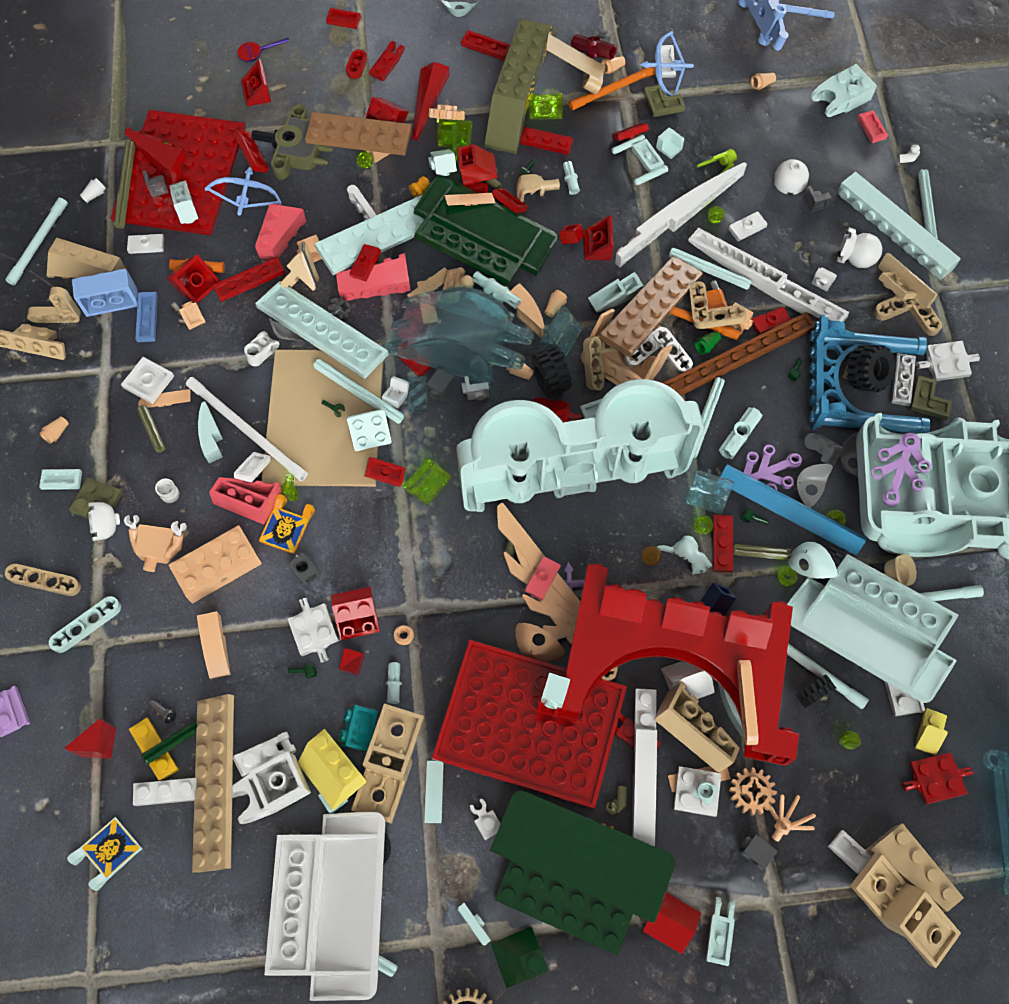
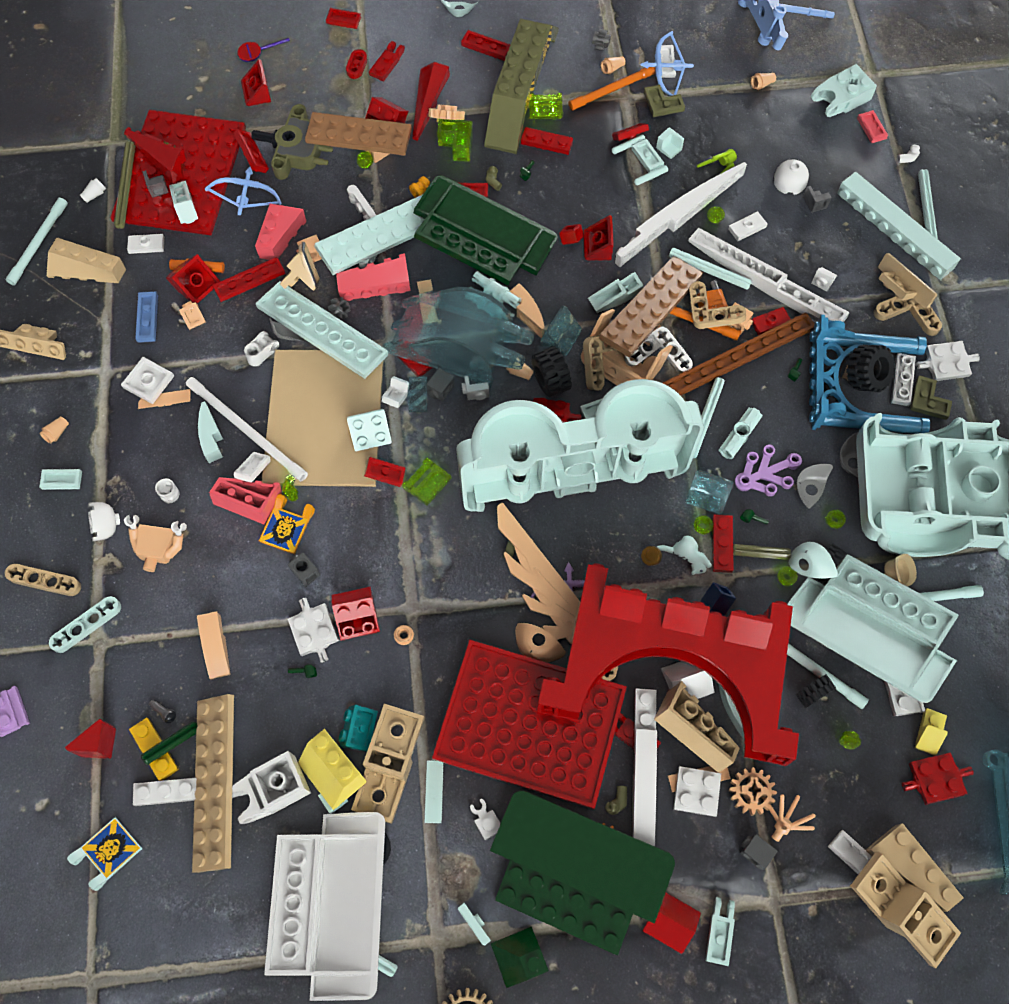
(64, 311): tan beam -> none
(94, 492): olive plate -> none
(105, 292): light blue brick -> none
(151, 429): olive axle -> none
(214, 564): light nougat brick -> none
(262, 753): white plate -> none
(334, 407): dark green hand -> none
(351, 661): red slope -> none
(358, 390): light aqua axle -> none
(365, 262): red plate -> none
(393, 683): light aqua axle -> none
(431, 284): light nougat piece -> none
(442, 162): light aqua brick -> none
(456, 278): light nougat plate -> none
(468, 199): light nougat piece -> none
(476, 164): red slope -> none
(509, 200): red plate -> none
(531, 183): tan piece -> none
(542, 578): coral plate -> none
(555, 302): light nougat cone -> none
(555, 691): light aqua brick -> none
(571, 178): light aqua axle -> none
(592, 69): tan piece -> none
(593, 47): dark red piece -> none
(706, 343): green cone -> none
(711, 790): light aqua plate -> none
(747, 702): light nougat beam -> none
(794, 511): dark azure tile -> none
(825, 446): flat silver leg -> none
(860, 249): white tile -> none
(902, 466): lavender plant -> none

